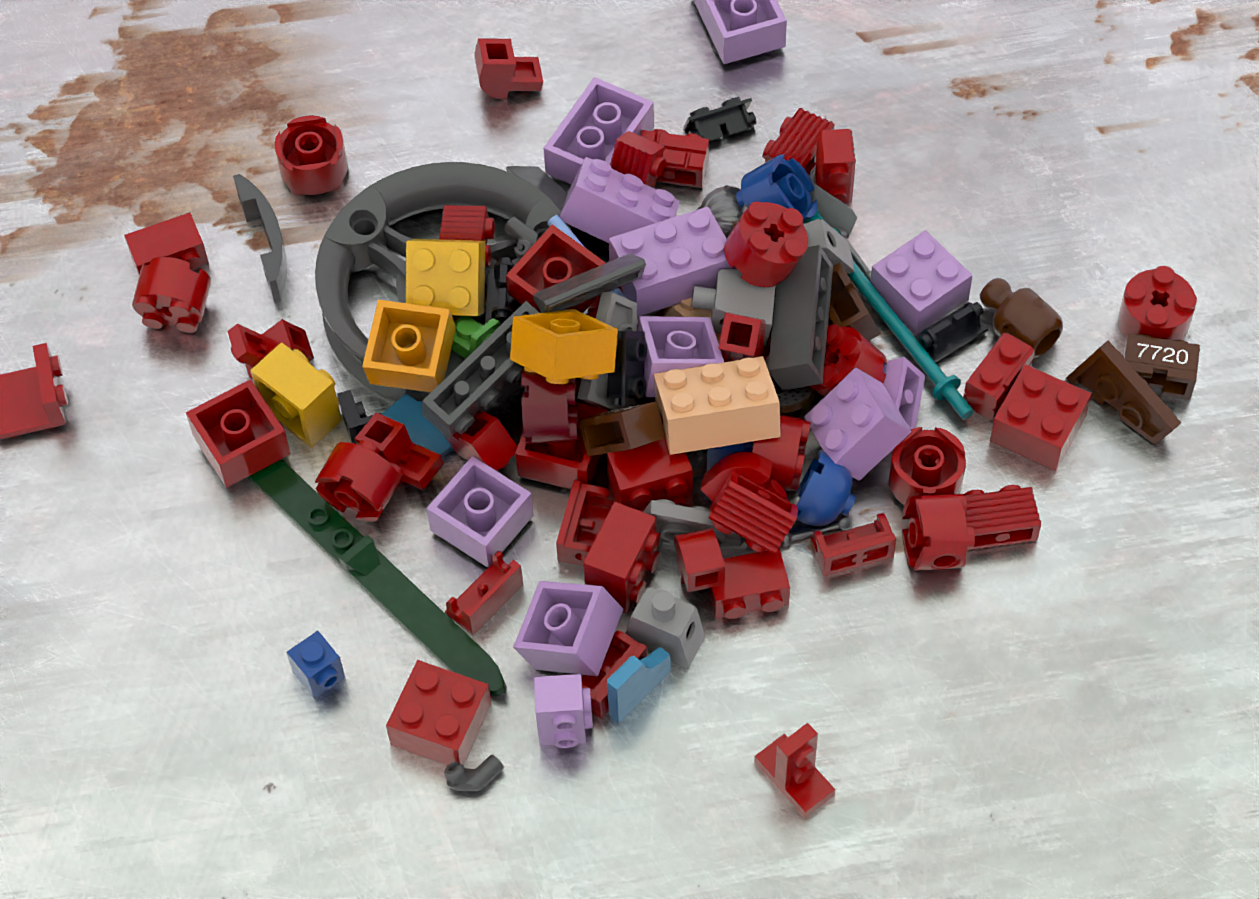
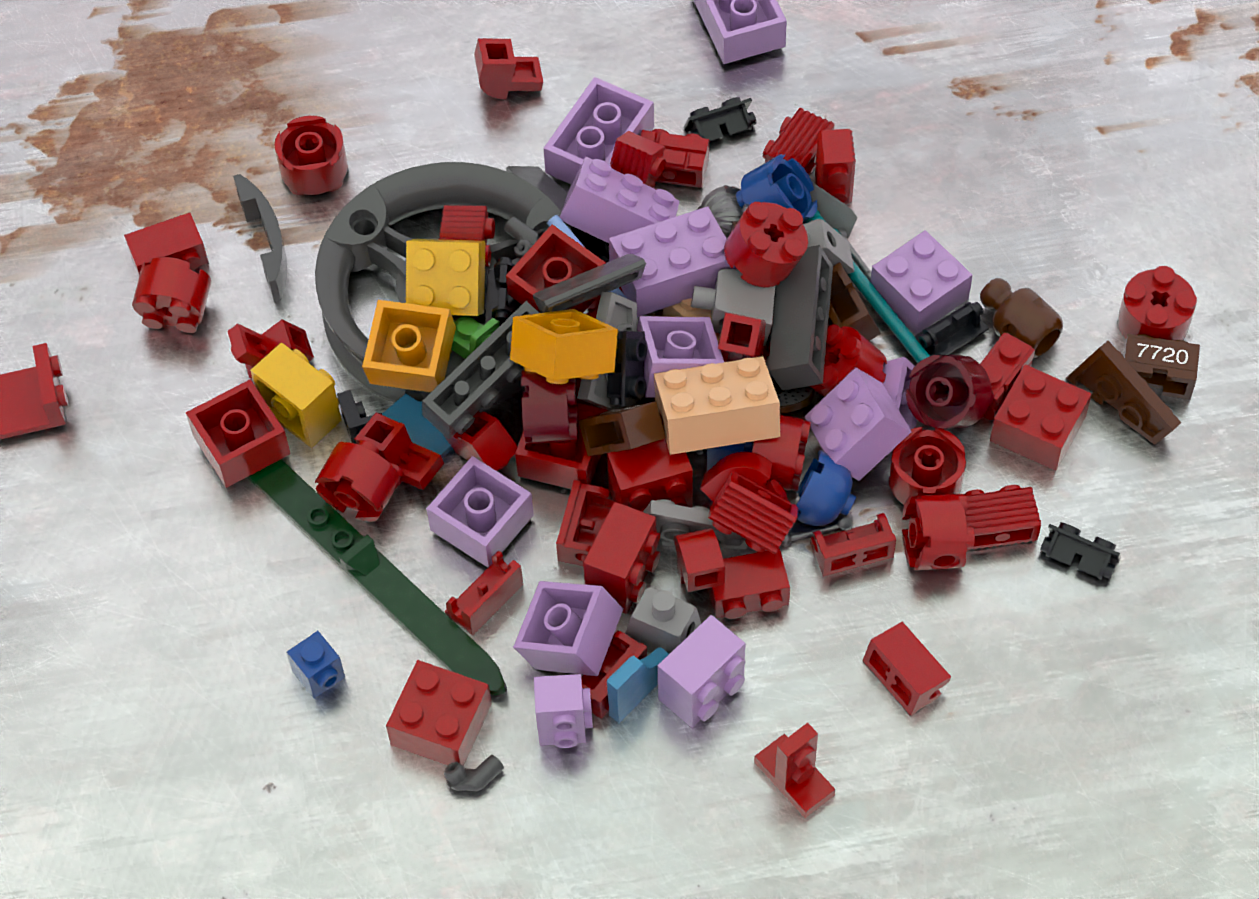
(702, 672): none -> lavender brick
(906, 667): none -> red hinge
(949, 391): none -> dark red brick
(1068, 543): none -> black hinge

